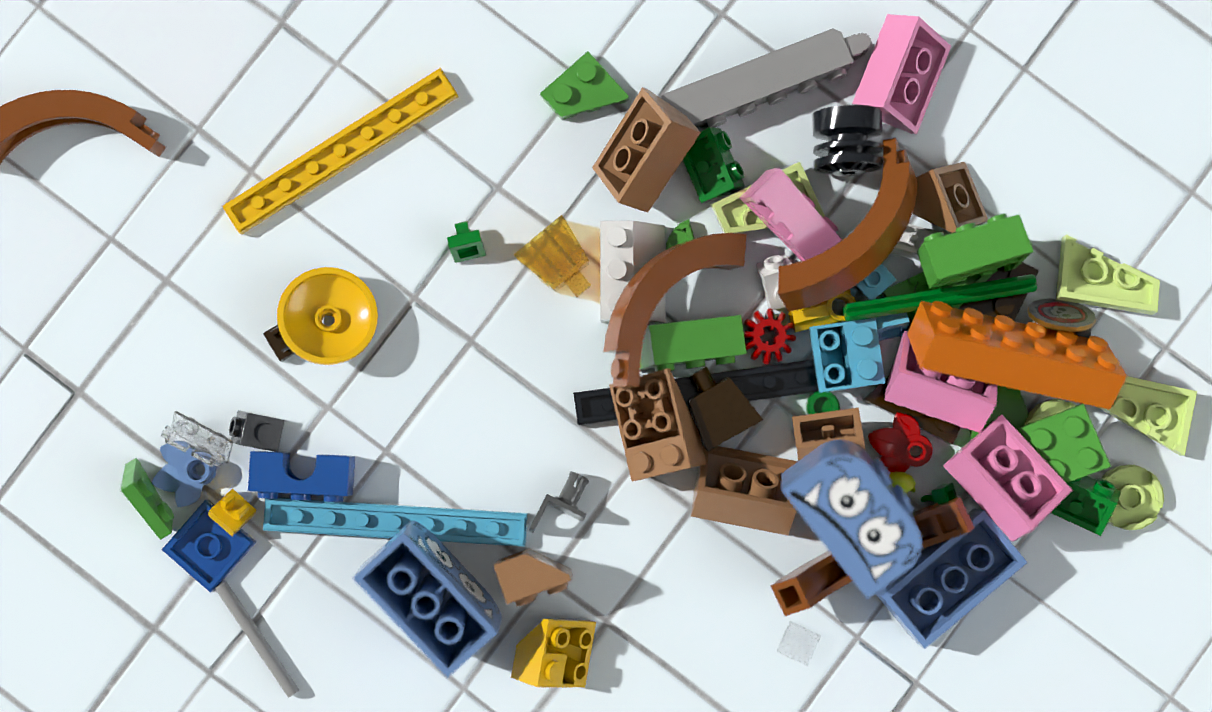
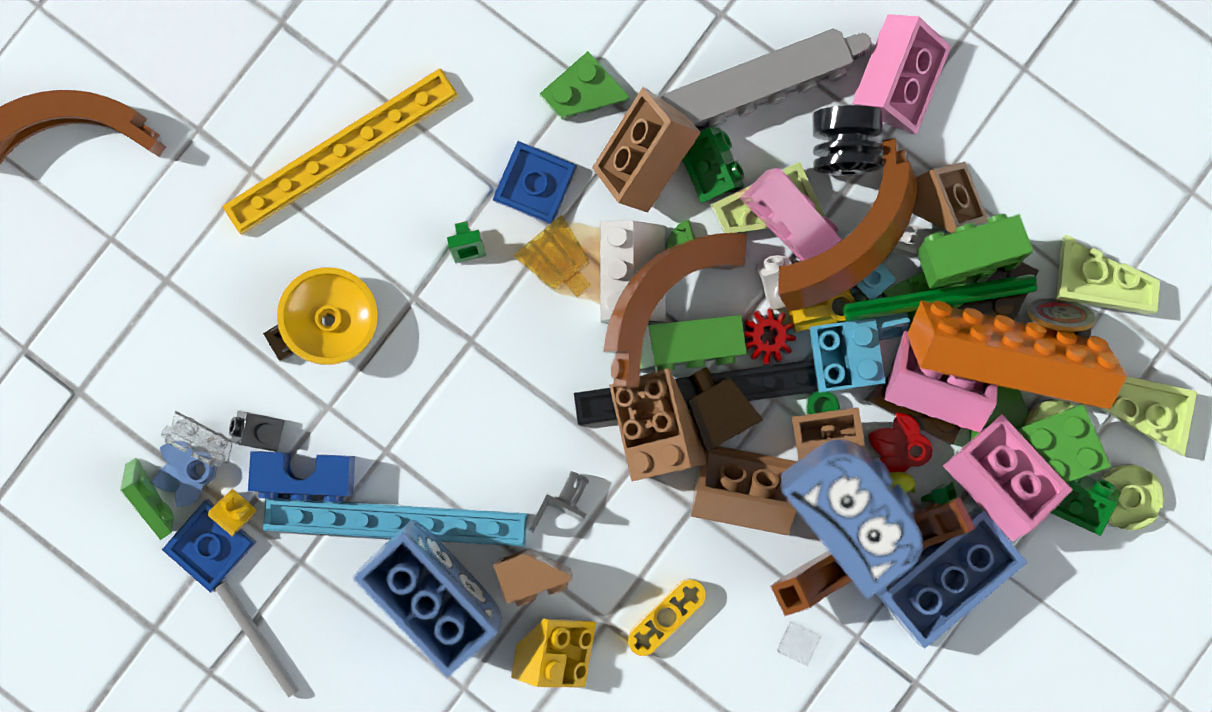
(534, 183): none -> blue tile
(643, 628): none -> yellow beam

